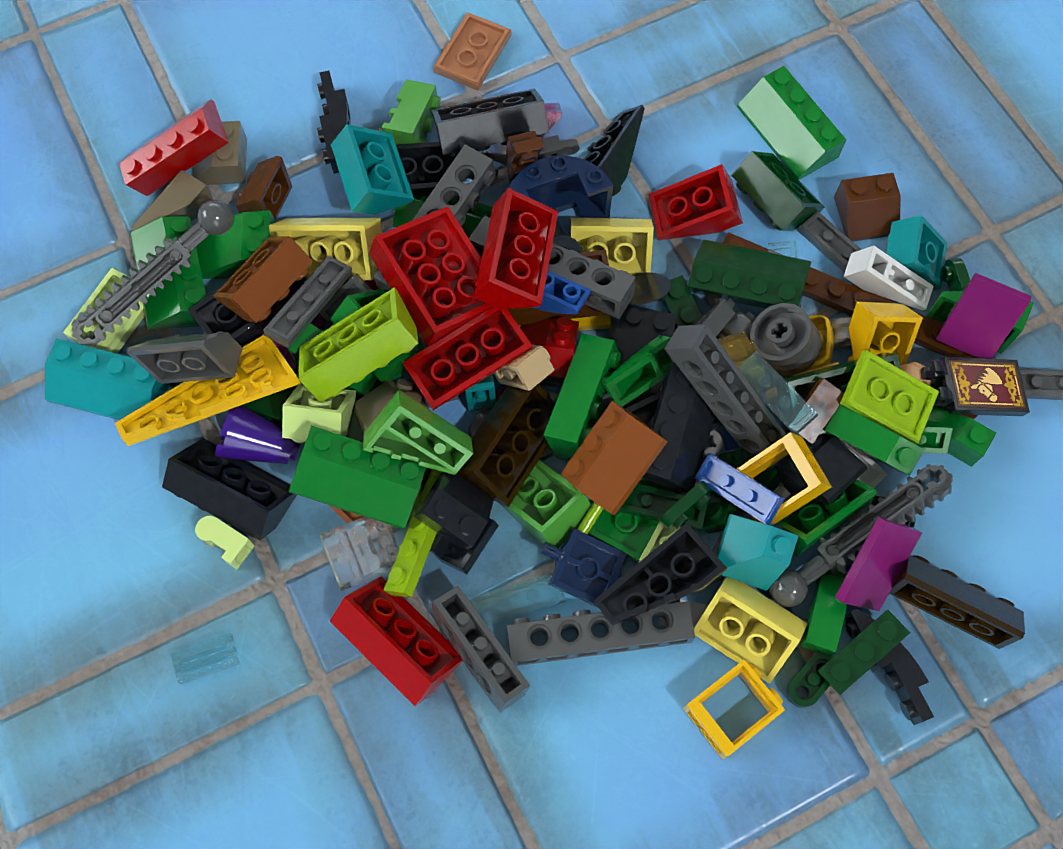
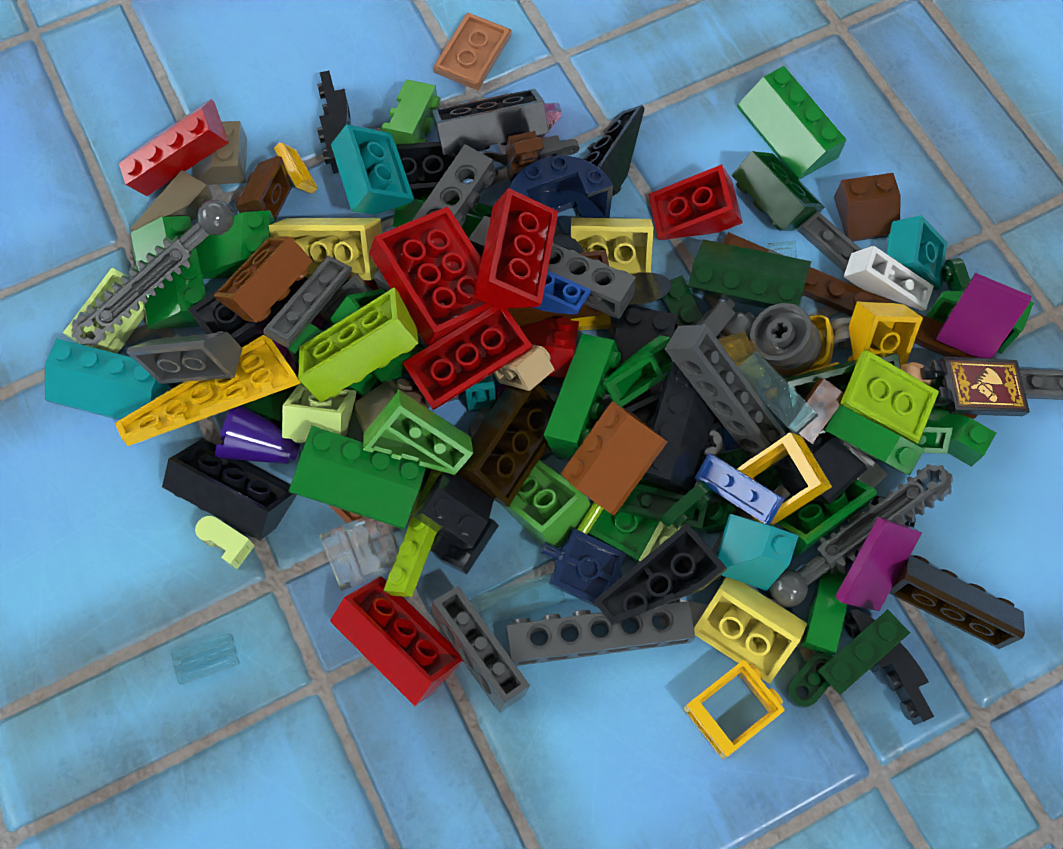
(296, 168): none -> yellow tile

